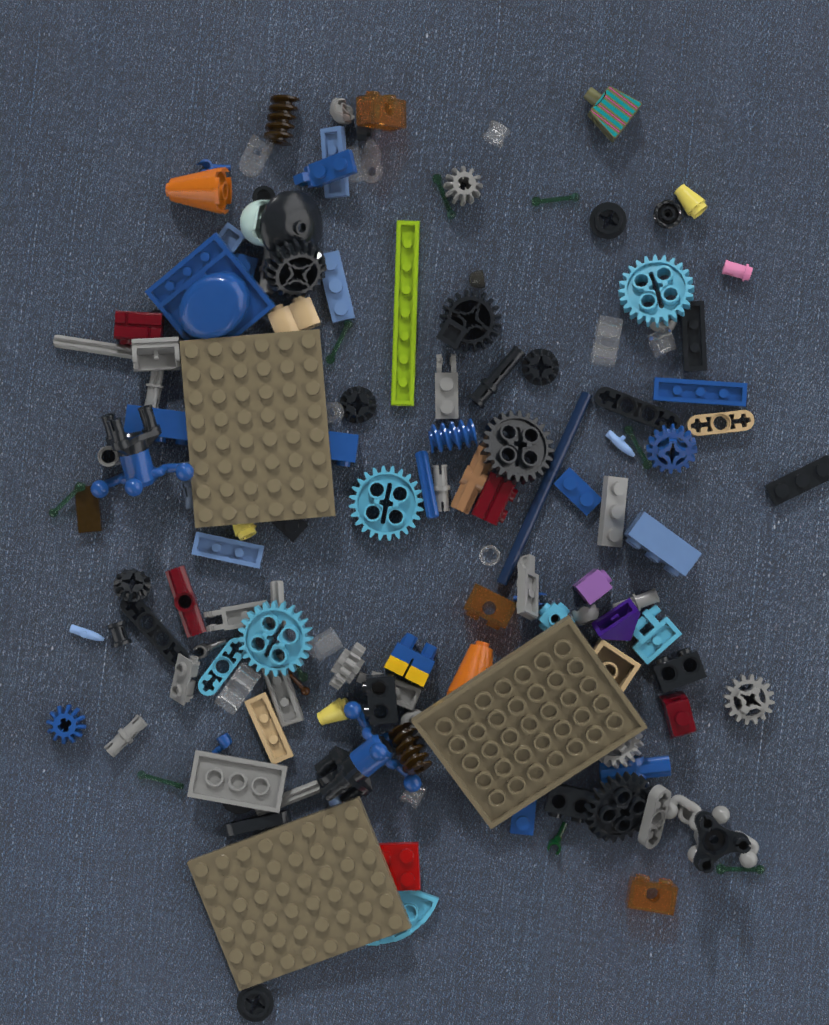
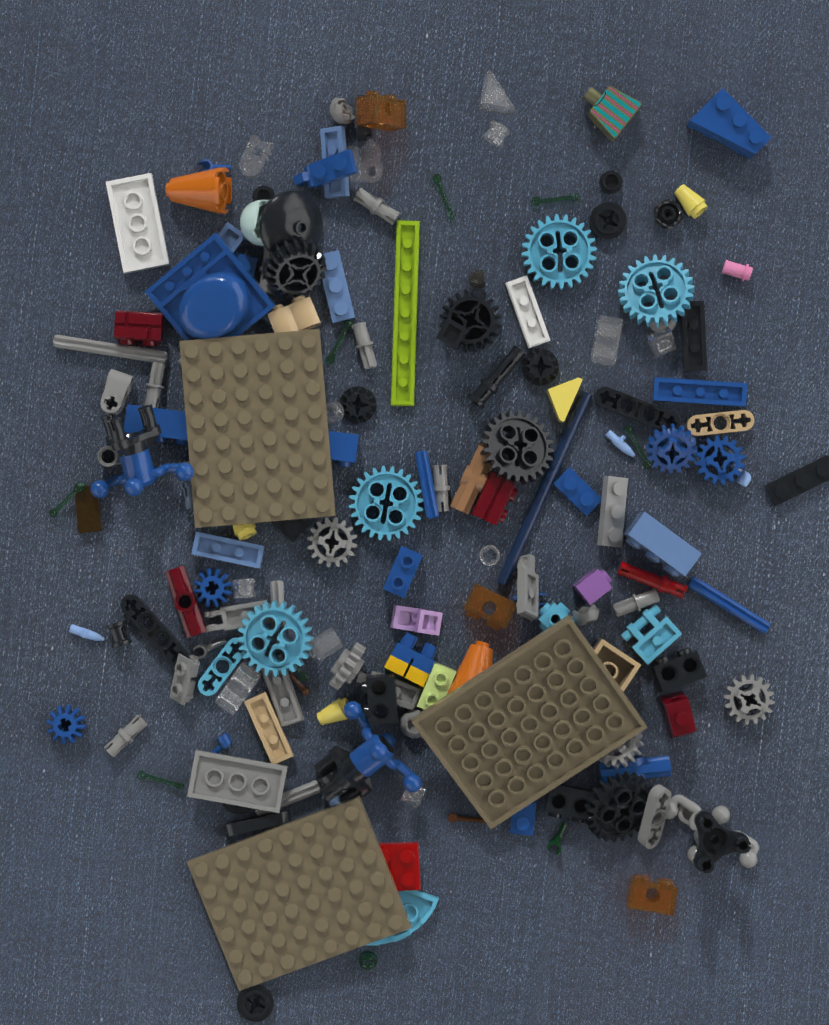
(118, 388): none -> light grey piece
(137, 223): none -> white plate
(141, 588): black gear -> none
(156, 354): light grey hinge -> none
(207, 582): none -> blue gear
(244, 588): none -> clear wheel
(279, 119): dark brown piece -> none
(334, 526): none -> light grey gear
(364, 345): none -> light grey axle
(368, 955): none -> clear green hinge
(376, 206): none -> light grey pin
(402, 572): none -> blue brick
(408, 750): dark brown piece -> none
(416, 620): none -> lavender slope
(436, 686): none -> yellowish green hinge
(446, 390): light grey hinge -> none
(452, 435): blue piece -> none
(452, 817): none -> reddish brown hinge
(471, 188): light grey gear -> none
(494, 97): none -> clear slope
(527, 312): none -> white tile
(537, 252): none -> medium azure gear
(563, 397): none -> light yellow slope
(610, 182): none -> black plate
(618, 622): dark purple slope -> none
(653, 580): none -> red pin
(720, 868): clear green hinge -> none
(729, 605): none -> blue axle
(730, 125): none -> blue wedge
(730, 459): none -> blue gear
(745, 477): none -> light blue hand

